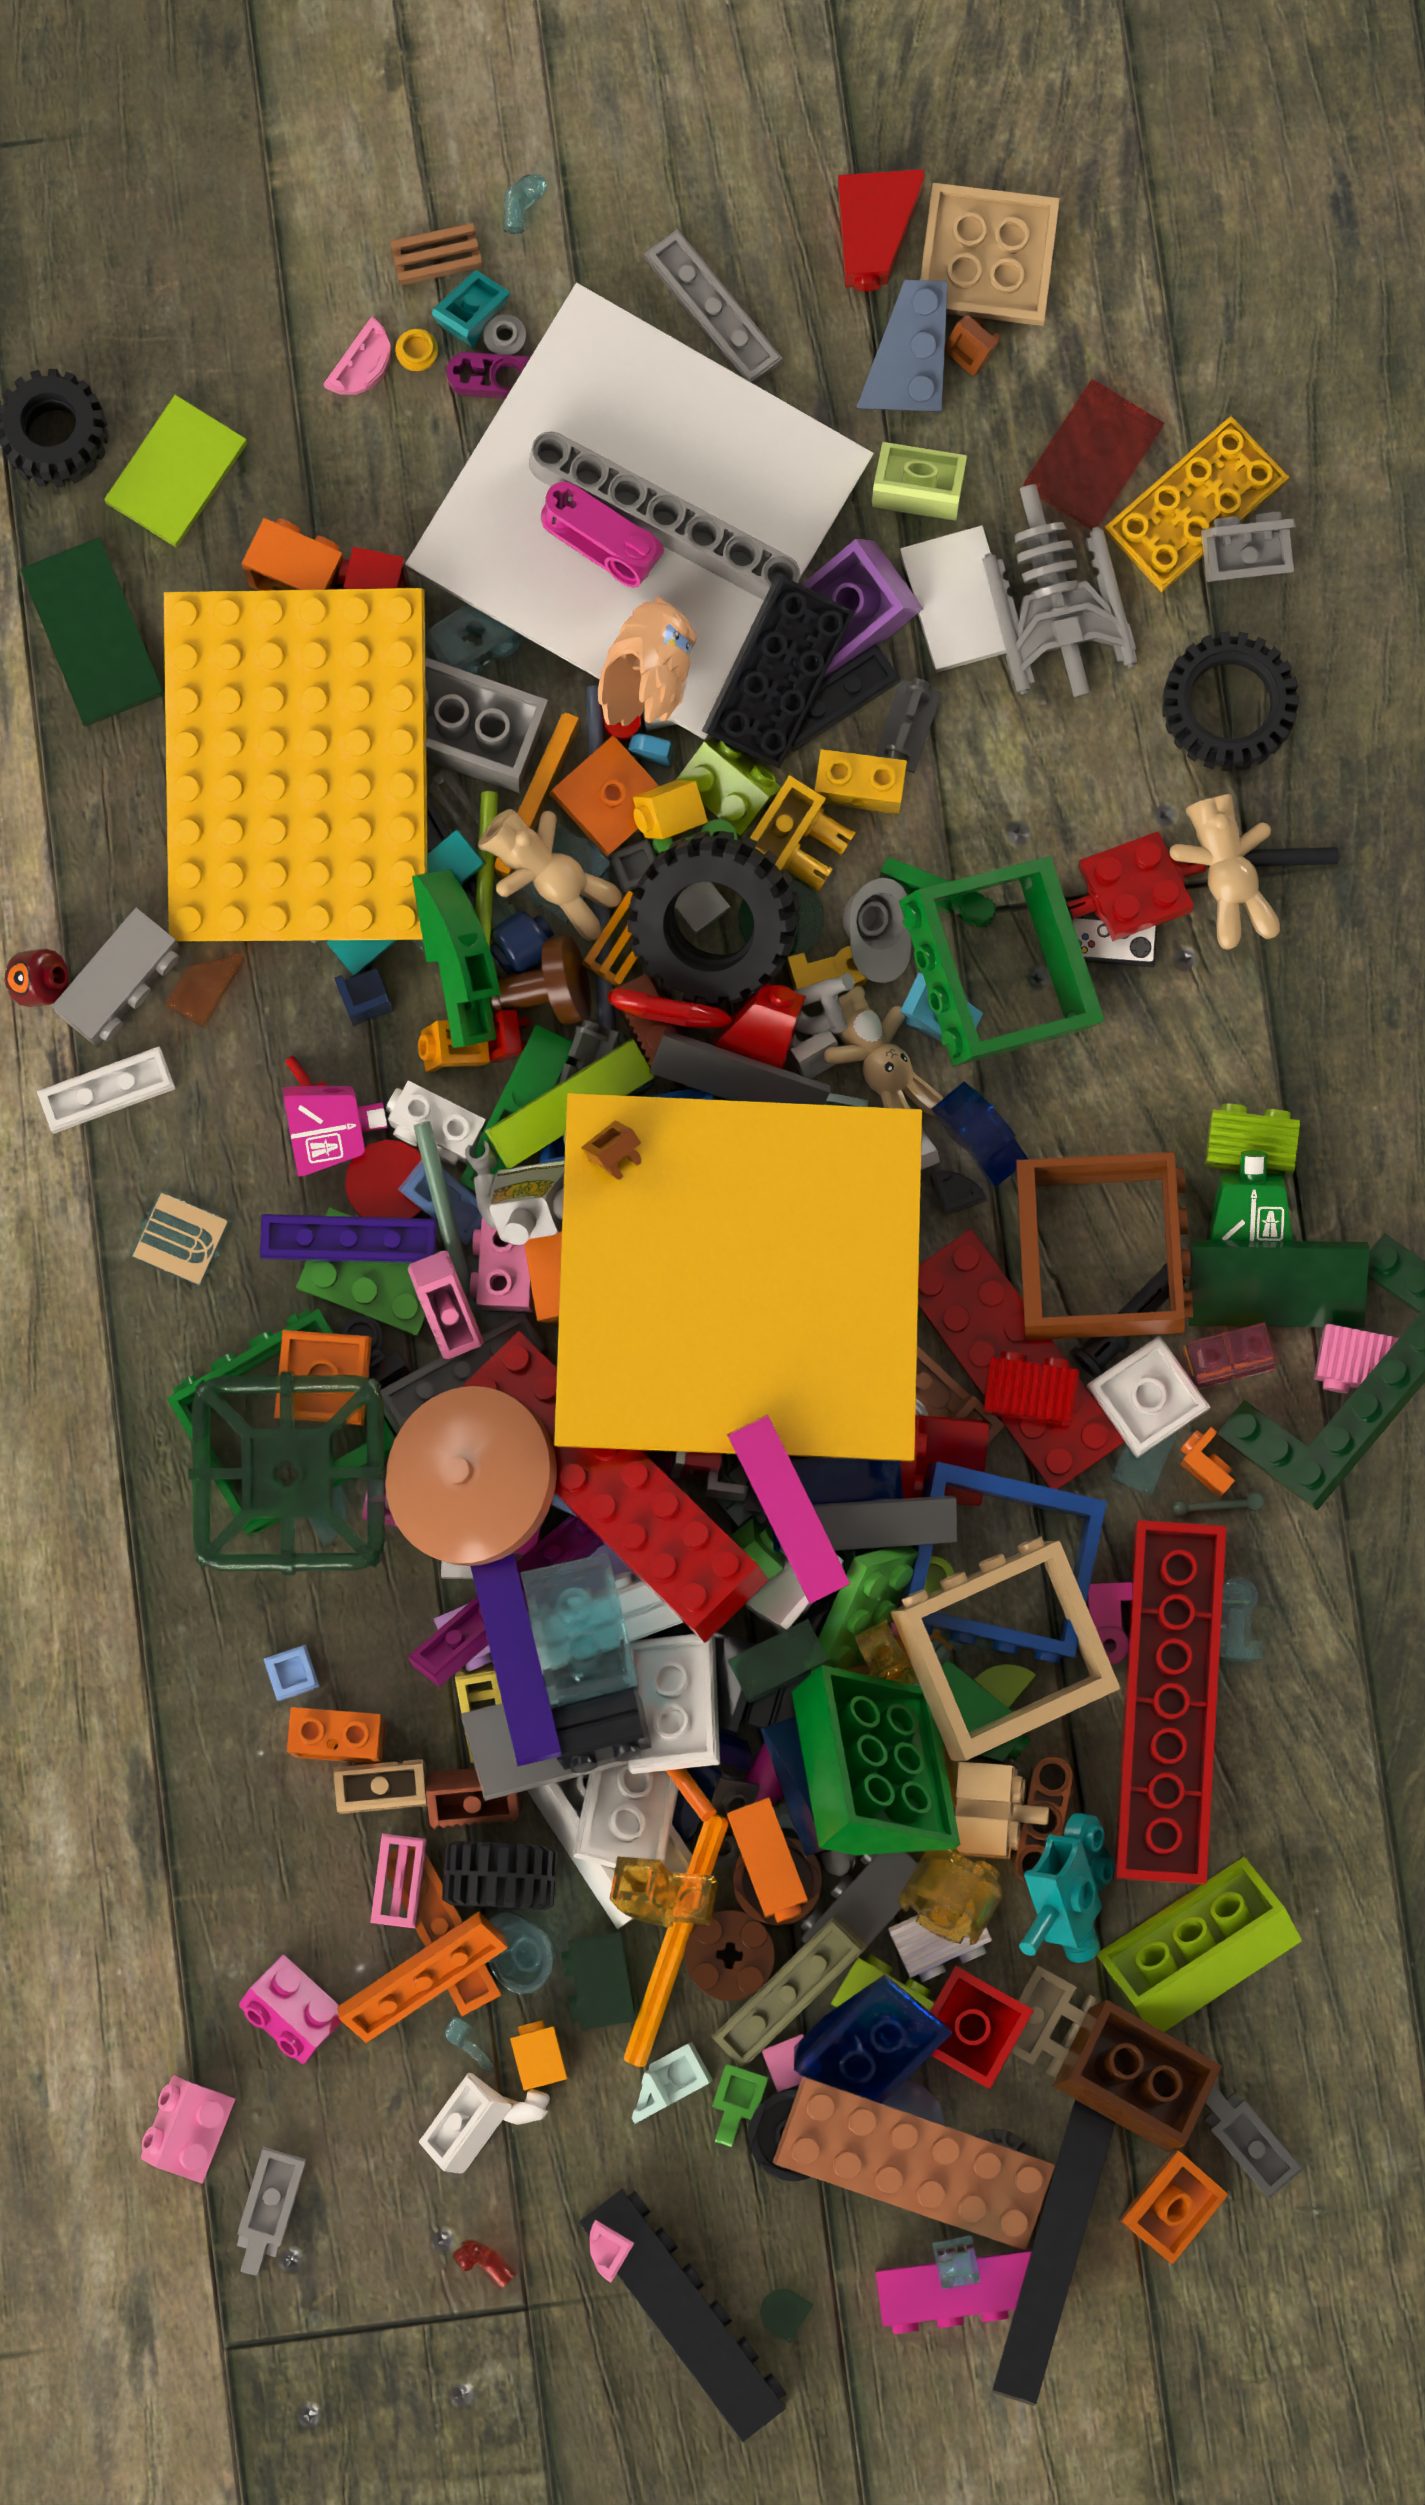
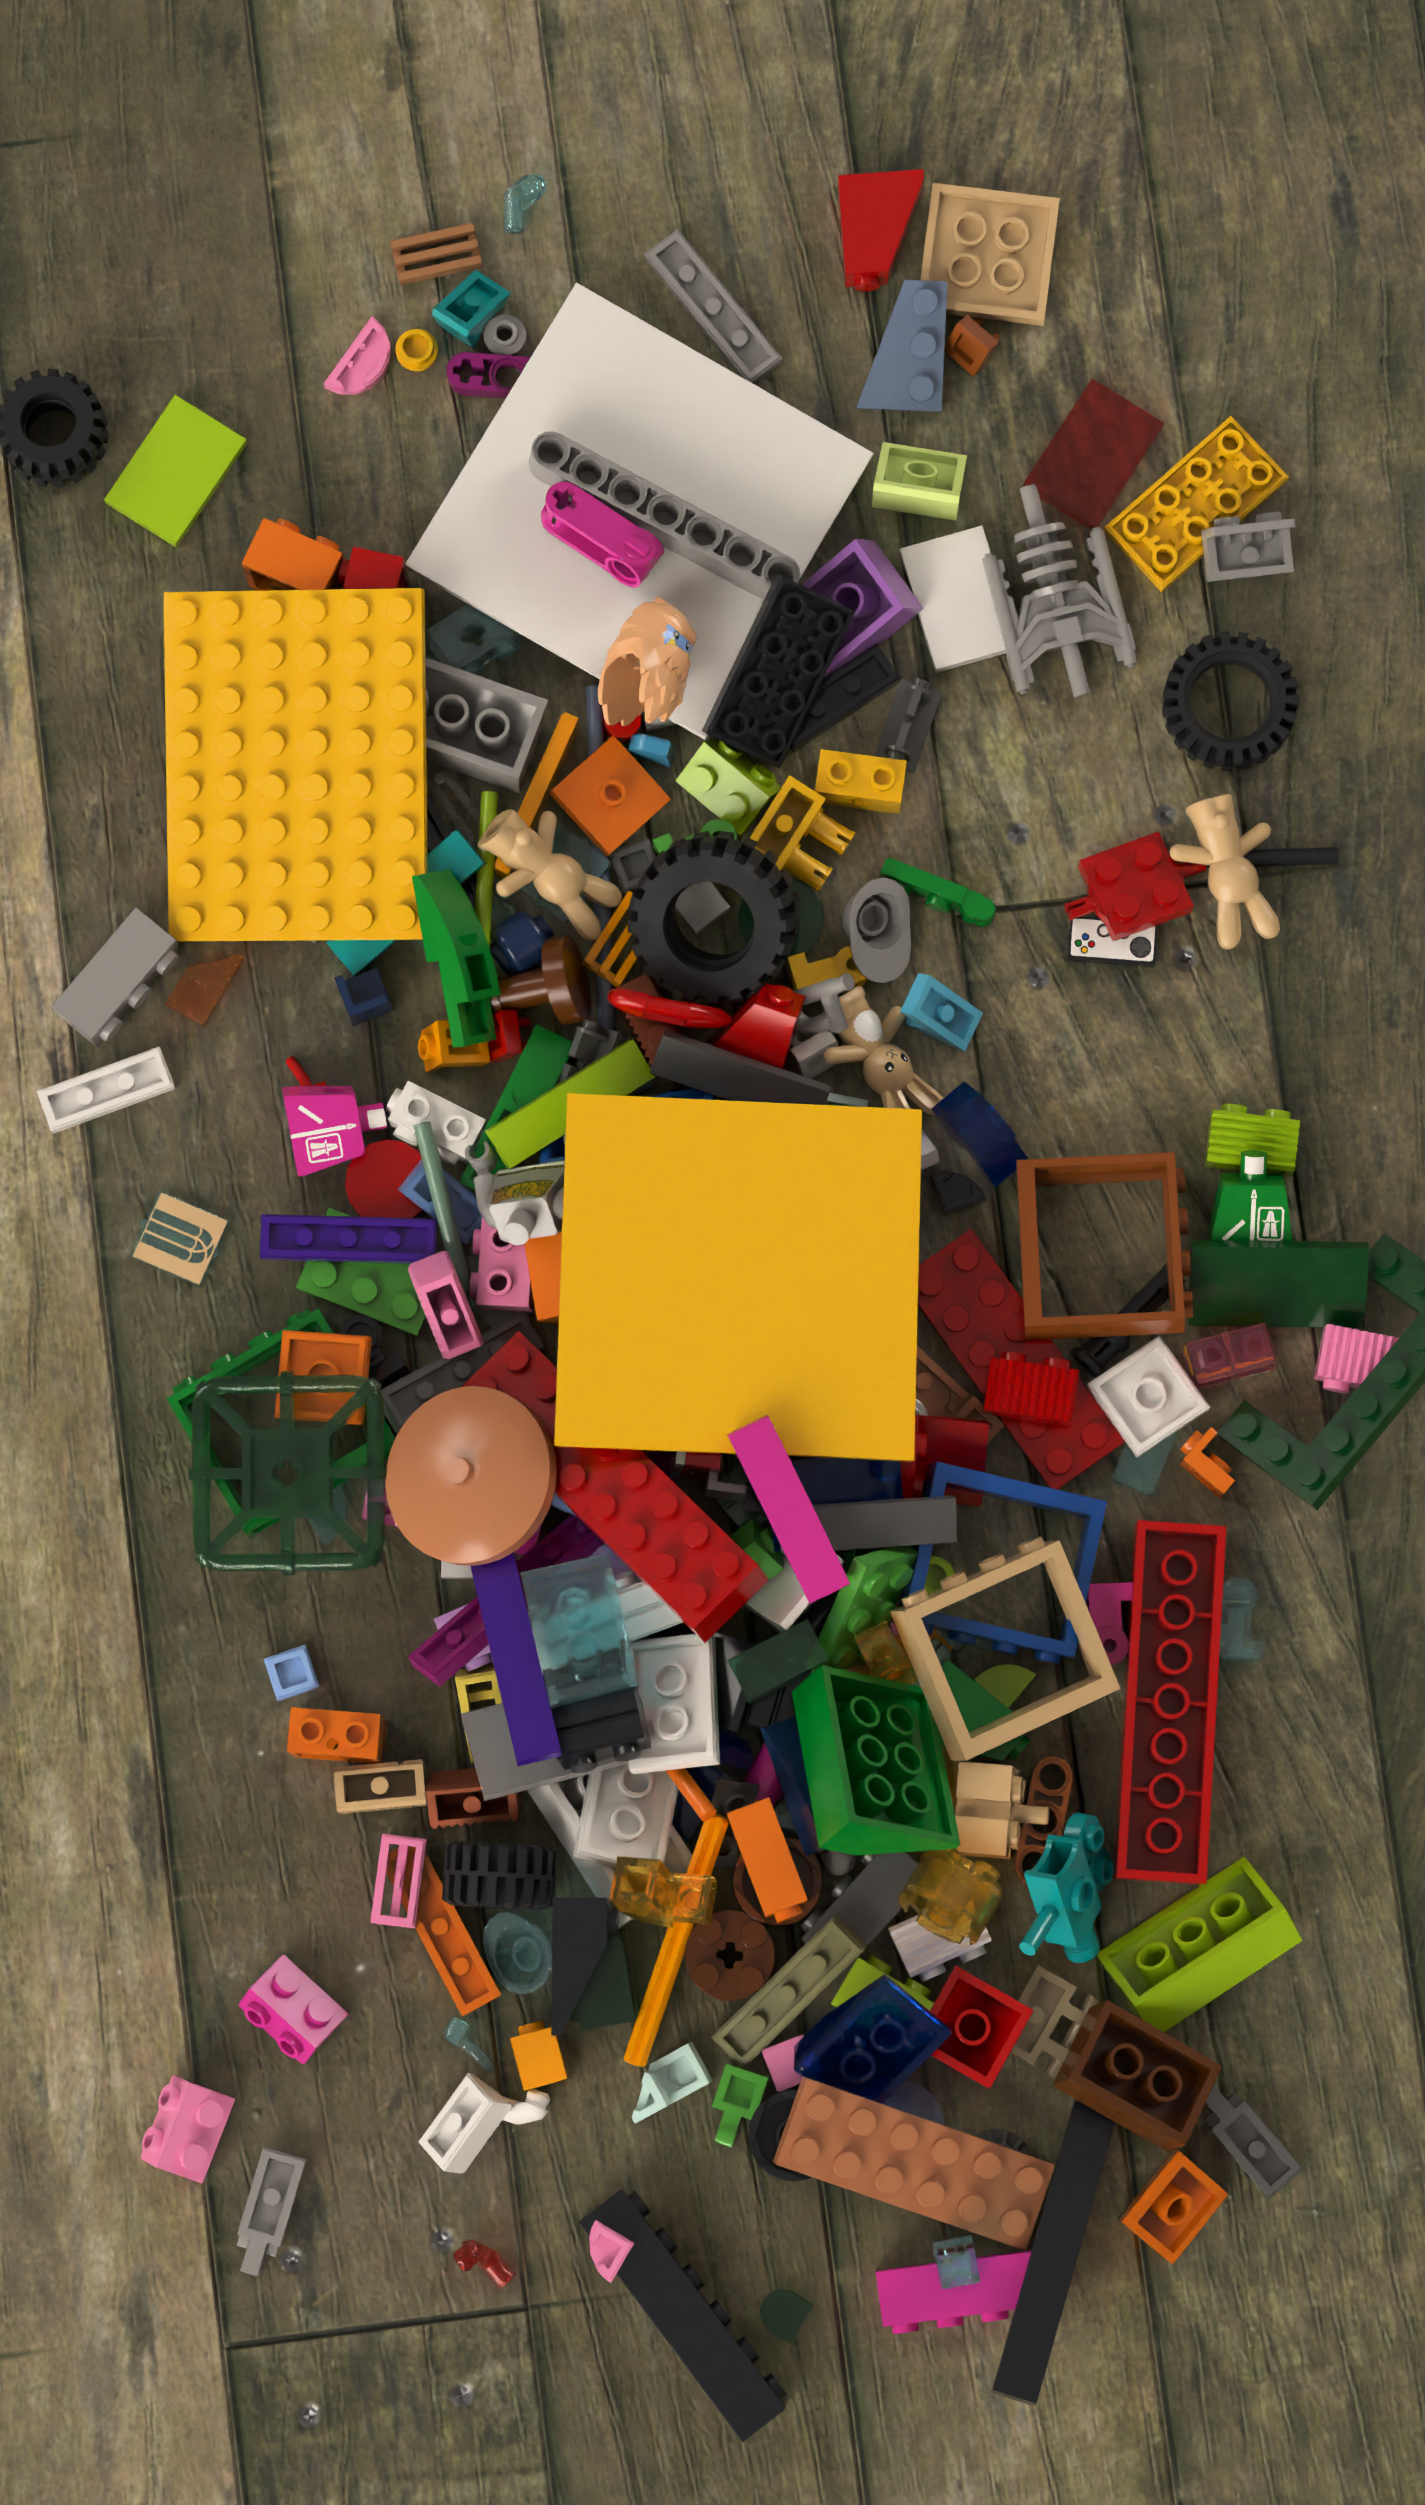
(36, 977): dark red head -> none
(92, 632): dark green tile -> none
(422, 1977): orange plate -> none
(578, 1946): none -> black slope
(612, 1146): dark orange tile -> none
(669, 809): yellow brick -> none
(1057, 943): green window -> none
(1253, 1502): sand green hinge -> none

